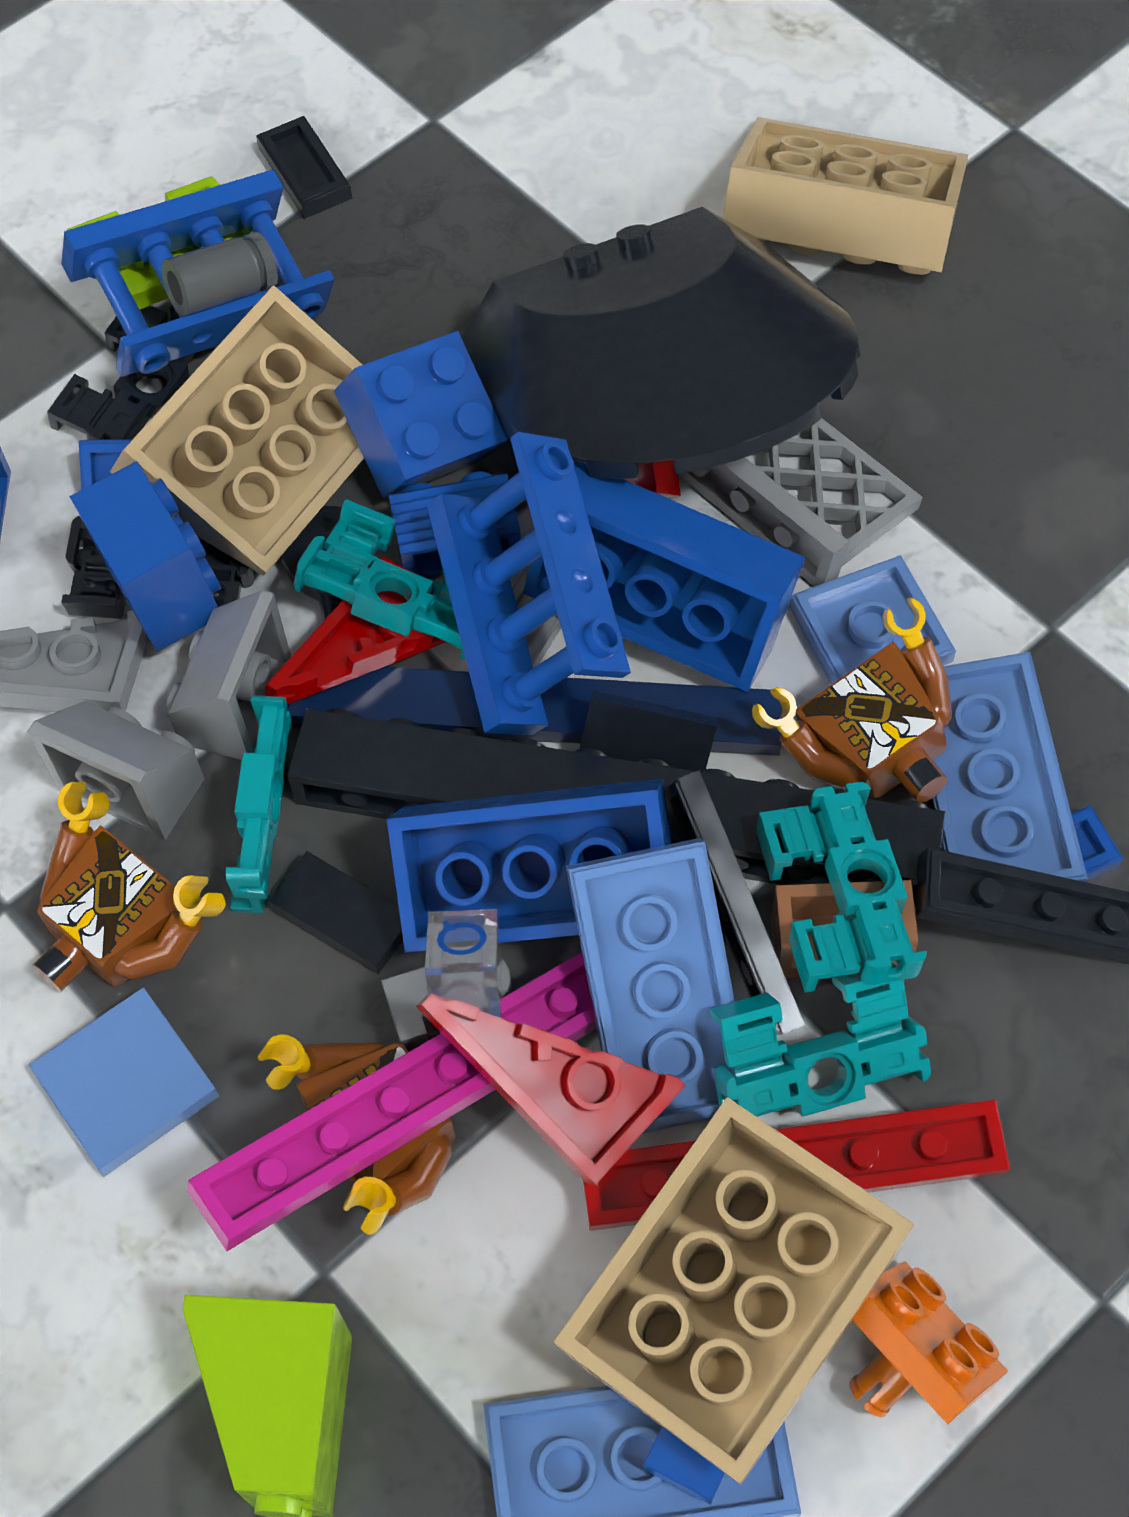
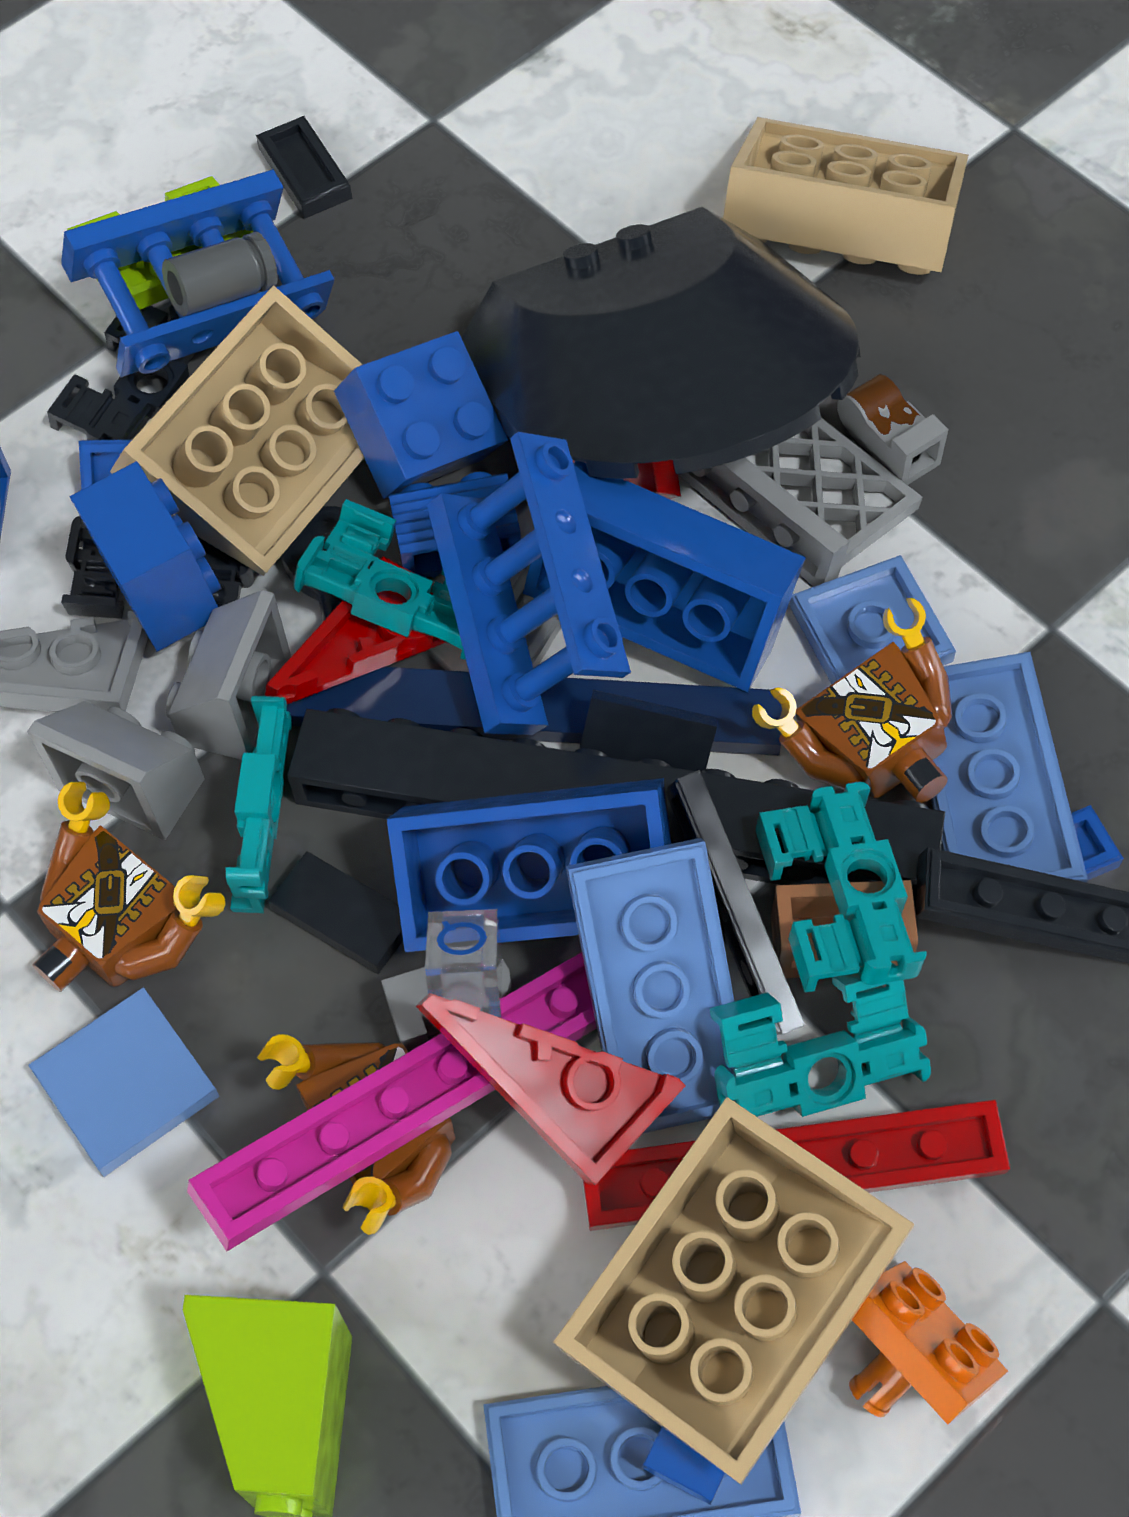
(892, 429): none -> light grey leg

